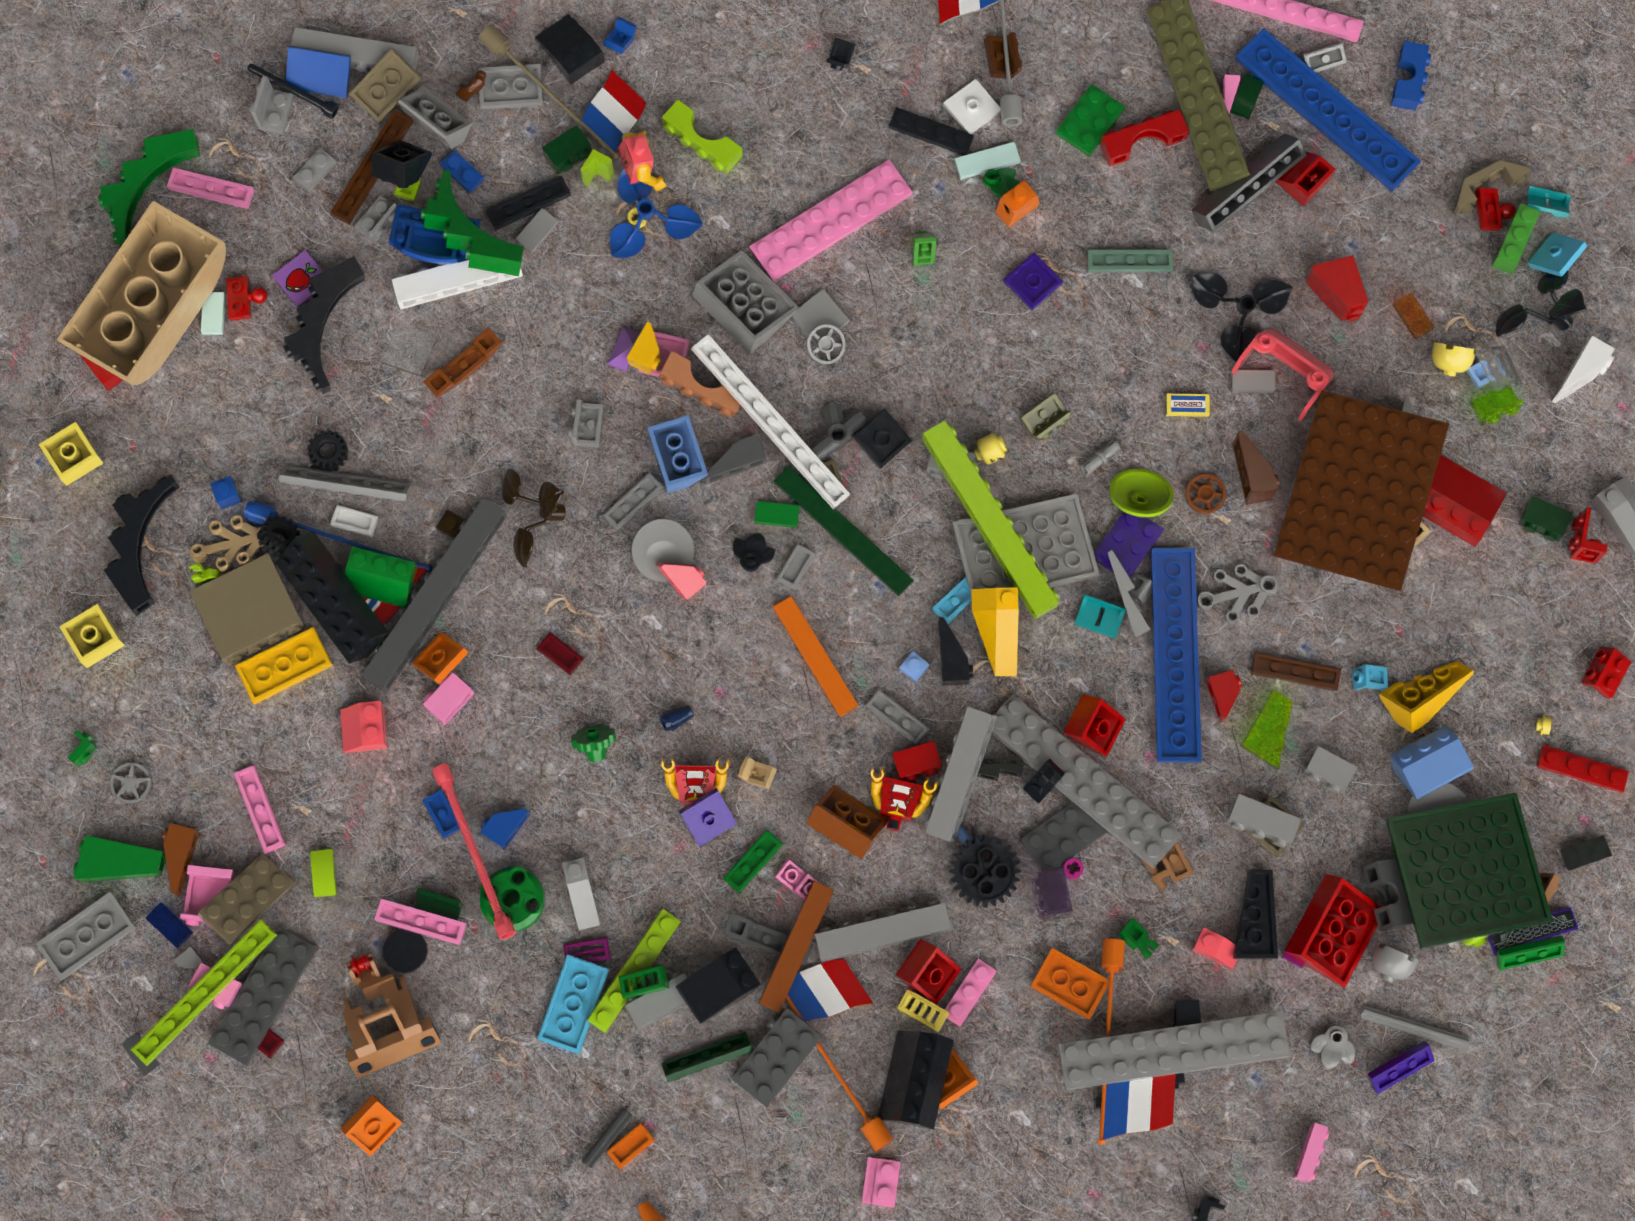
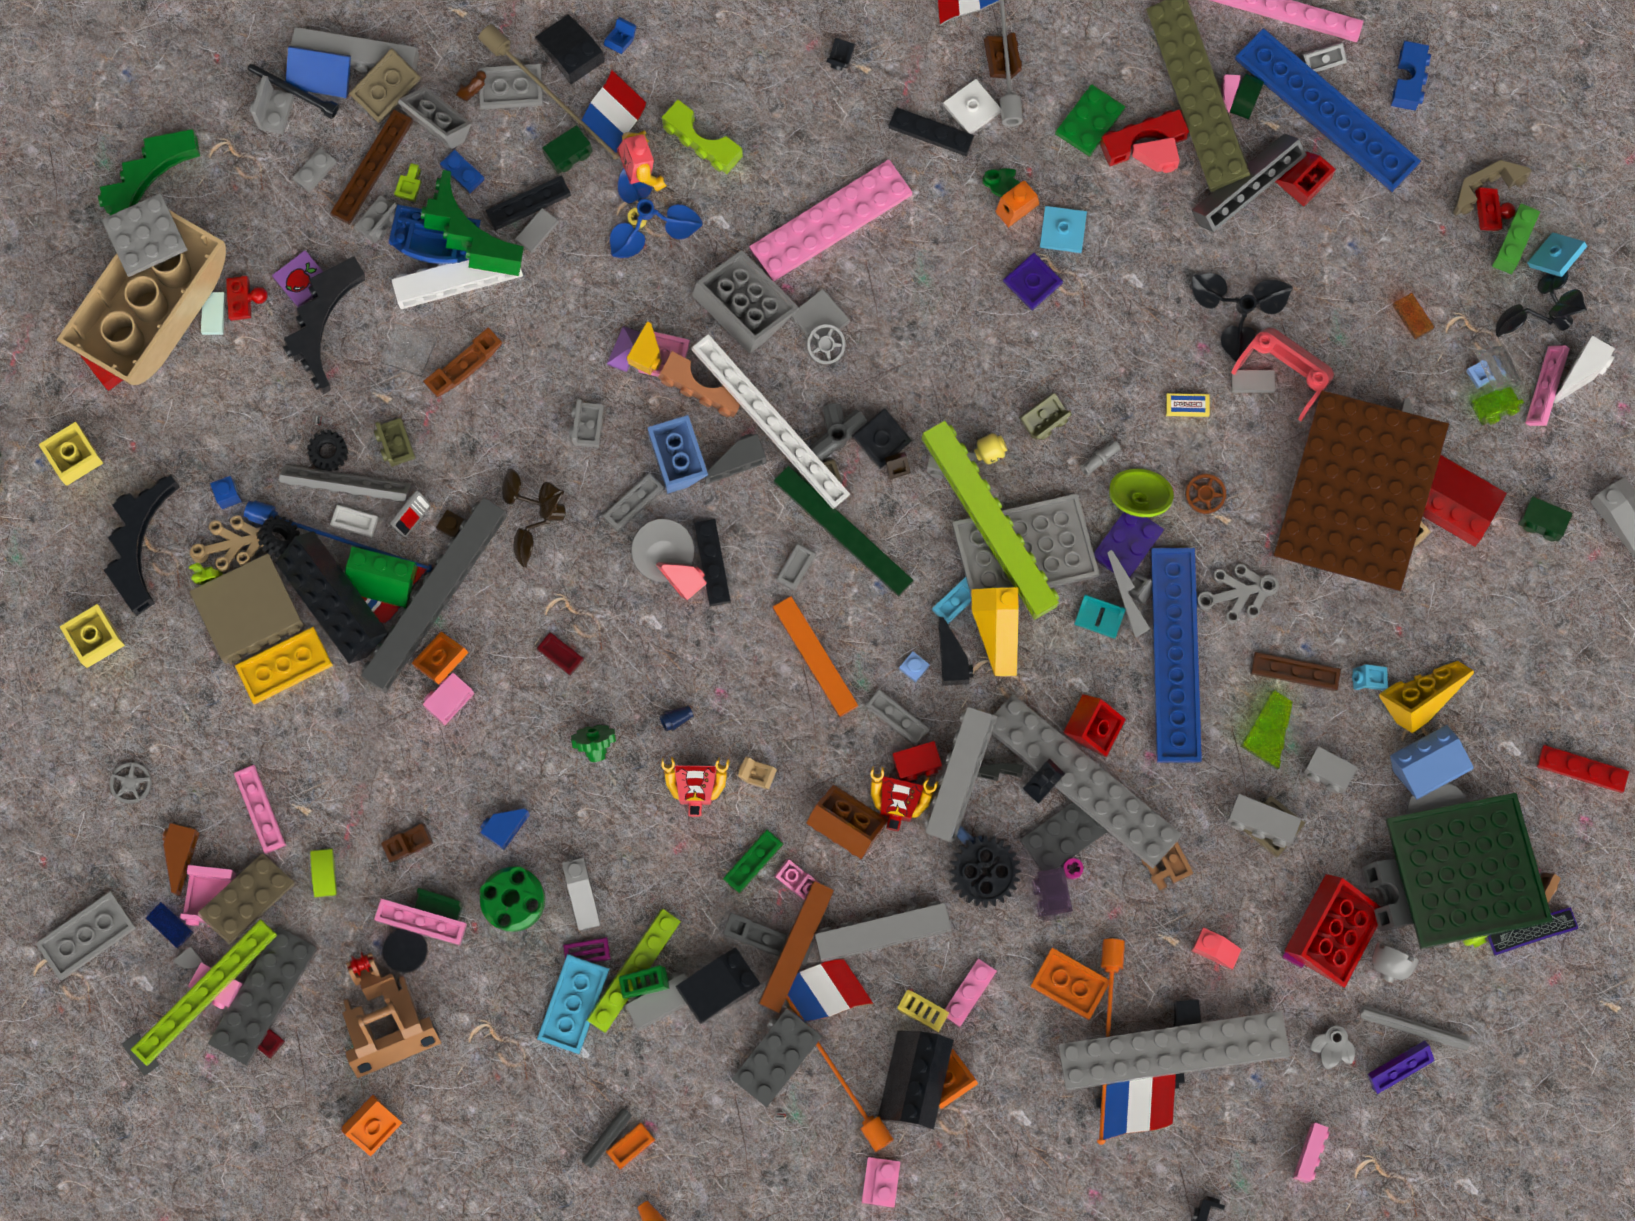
(83, 752): green bracket -> none
(114, 860): green slope -> none
(144, 235): none -> light grey plate
(210, 188): bright pink plate -> none
(364, 727): coral slope -> none
(395, 442): none -> olive bracket
(400, 163): black slope -> none
(407, 843): none -> reddish brown slope
(410, 514): none -> slope
(441, 813): blue plate -> none
(502, 923): coral hose -> none
(597, 164): lime panel -> none
(706, 1057): dark green plate -> none
(707, 817): plate -> none
(712, 562): none -> black plate
(753, 549): black plate -> none
(776, 514): green tile -> none
(897, 465): none -> dark brown plate
(923, 247): bright green slope -> none
(928, 971): red slope -> none
(988, 159): light aqua tile -> none
(1063, 229): none -> medium azure plate
(1130, 260): sand green plate -> none
(1135, 937): green plate -> none
(1158, 154): none -> coral slope
(1223, 692): red slope -> none
(1255, 472): reddish brown slope -> none
(1257, 921): black wing -> none
(1339, 287): red slope -> none
(1452, 358): light yellow cylinder -> none
(1530, 953): green tile -> none
(1543, 725): light yellow plate -> none
(1547, 385): none -> bright pink tile
(1558, 201): teal piece -> none
(1582, 549): red bracket -> none
(1586, 853): pearl dark grey slope -> none
(1606, 671): red bracket -> none

